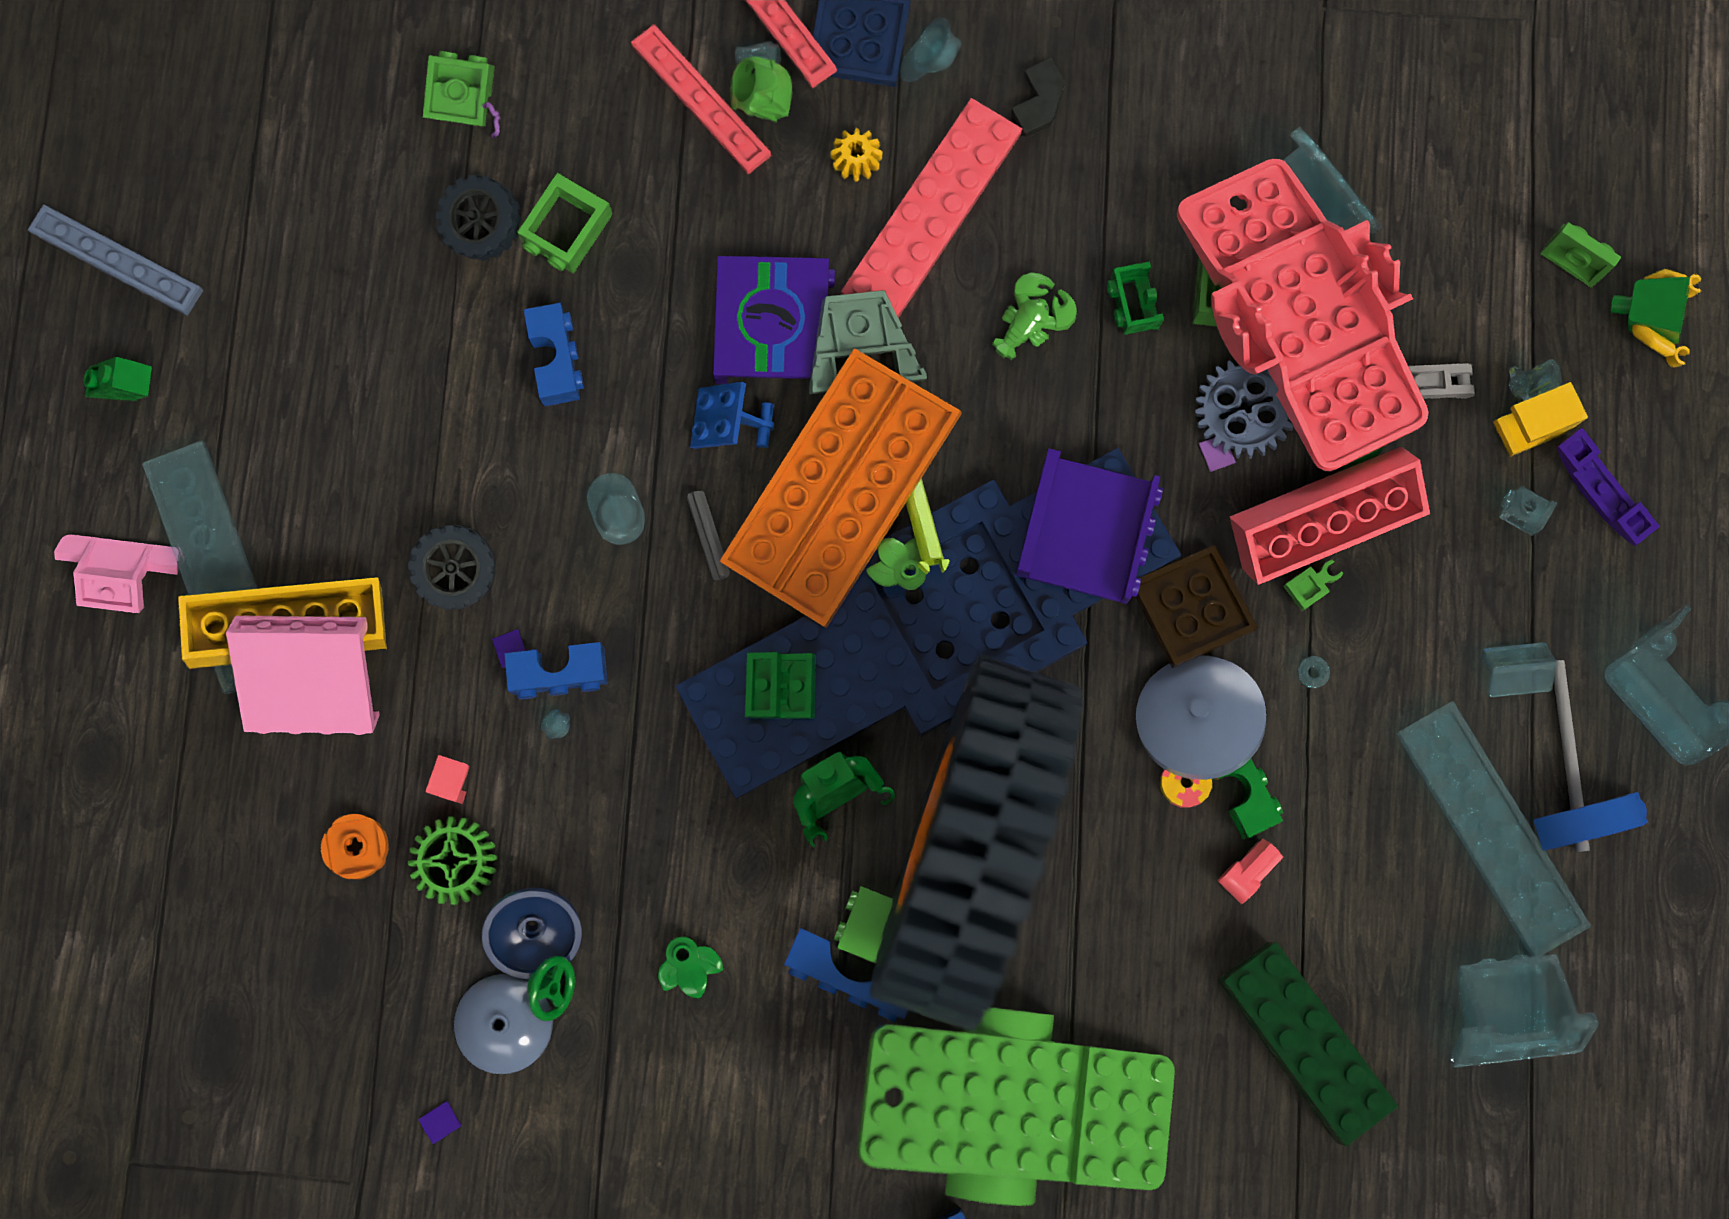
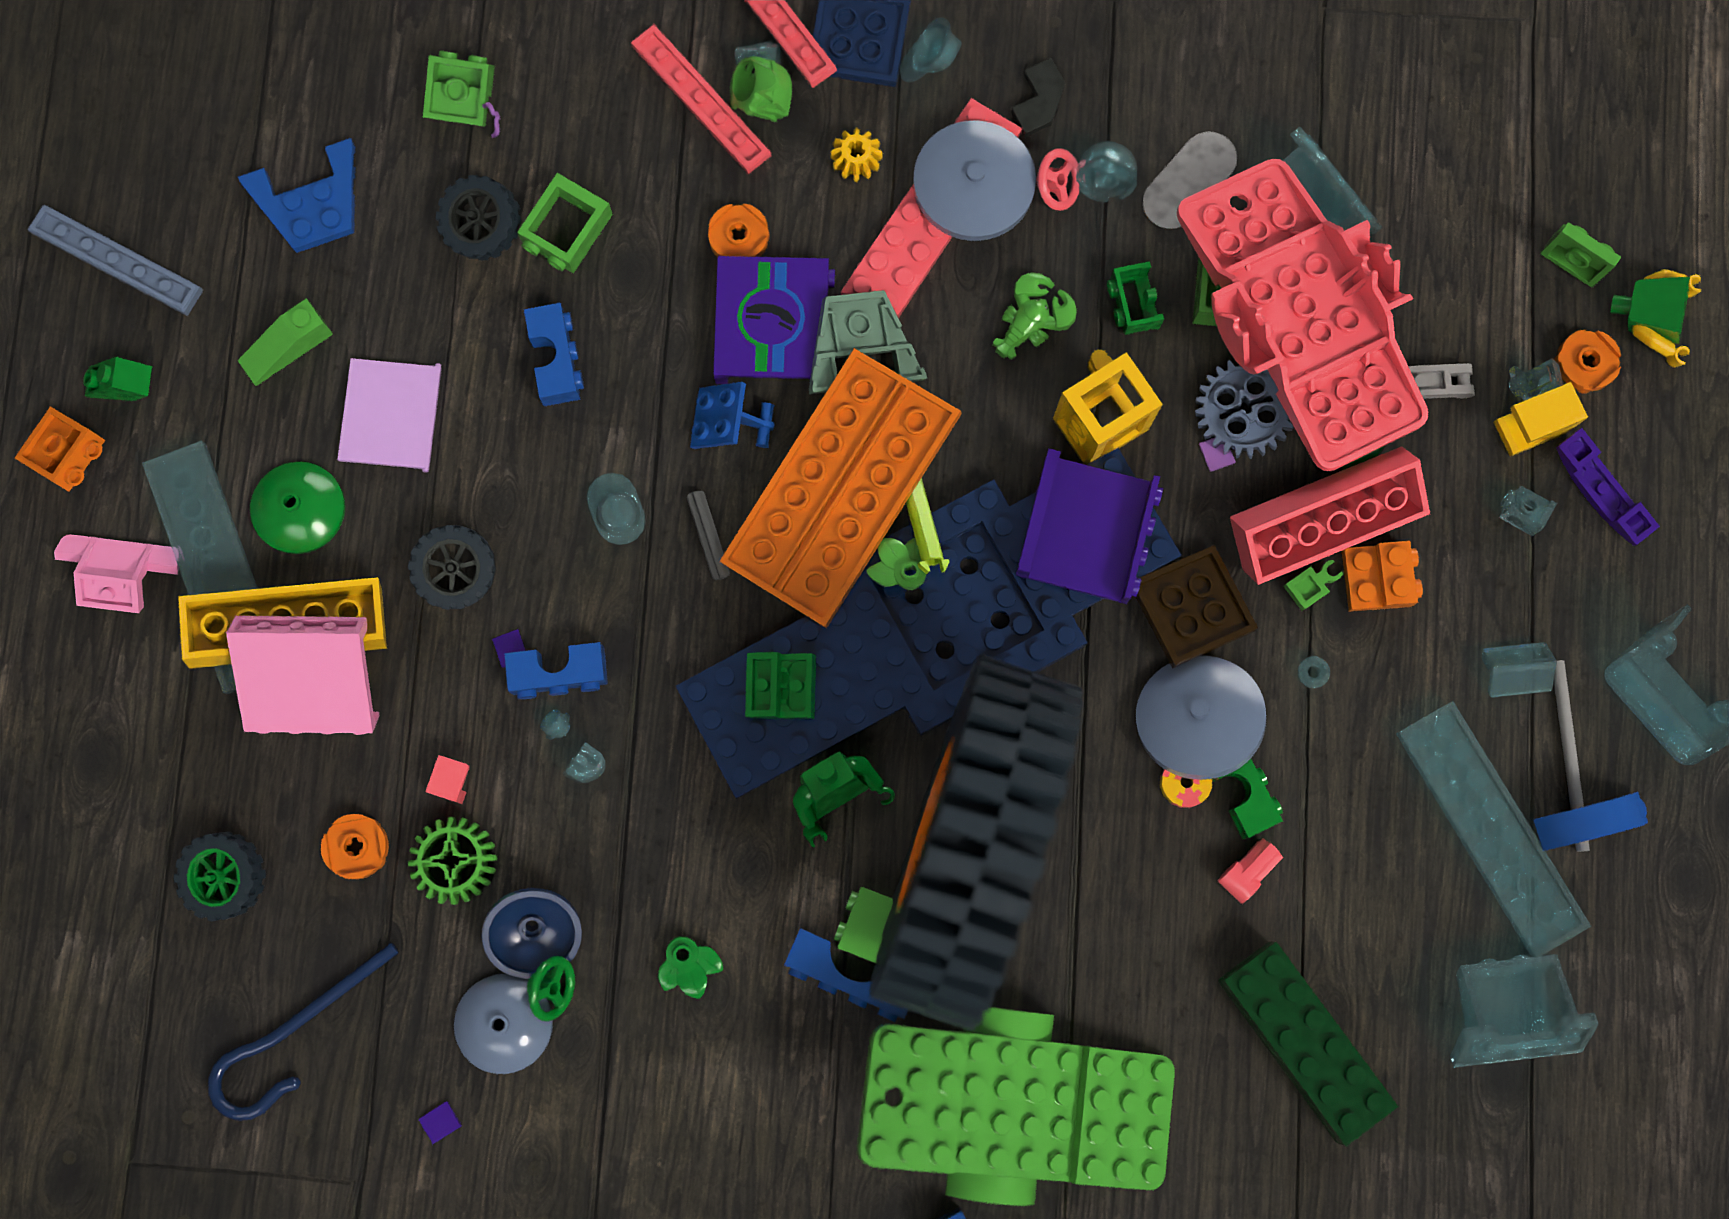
(60, 449): none -> orange plate
(191, 878): none -> black wheel
(279, 1034): none -> dark blue piece
(284, 342): none -> bright green slope
(310, 521): none -> green dish
(314, 211): none -> blue wing
(389, 414): none -> lavender piece
(585, 765): none -> clear light blue piece
(738, 217): none -> orange plate
(974, 180): none -> sand blue dish
(1055, 180): none -> coral piece
(1081, 425): none -> yellow piece
(1107, 171): none -> clear light blue cylinder
(1198, 165): none -> flat silver sticker
(1381, 576): none -> orange plate
(1588, 343): none -> orange plate

